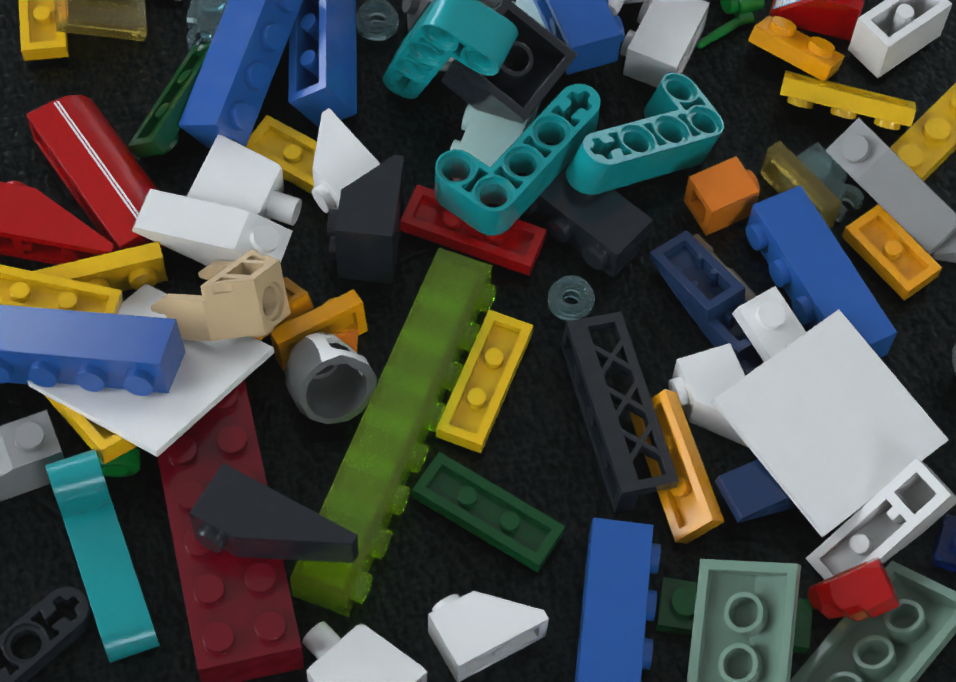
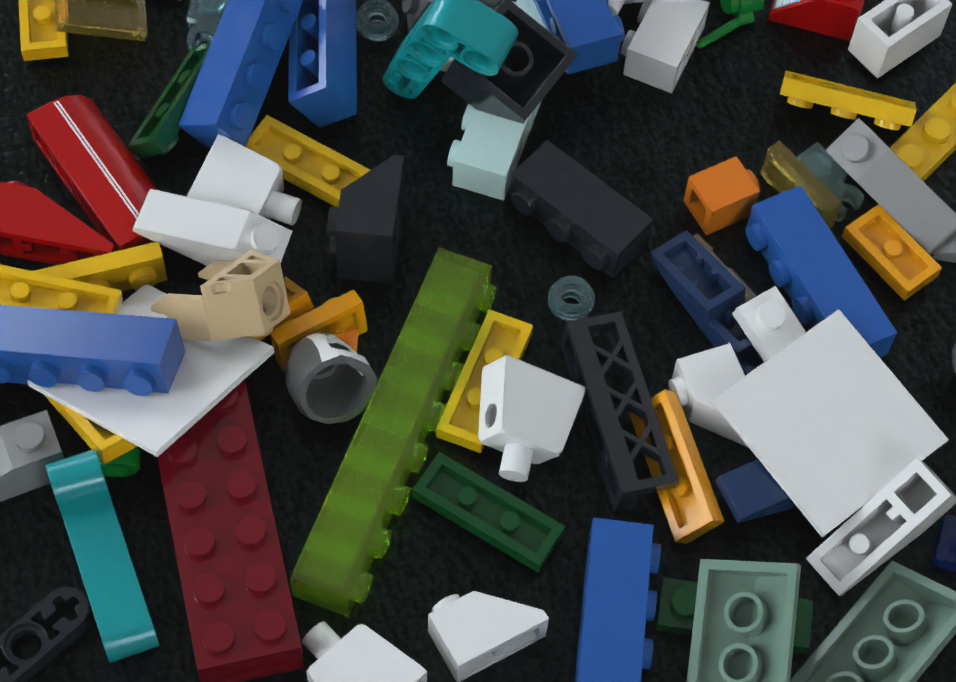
(262, 523): black slope -> none
(337, 161): white slope -> none
(513, 249): red plate -> none
(525, 414): none -> white torso
(526, 155): teal beam -> none
(673, 136): teal beam -> none
(807, 53): light orange plate -> none
(855, 593): red rock -> none

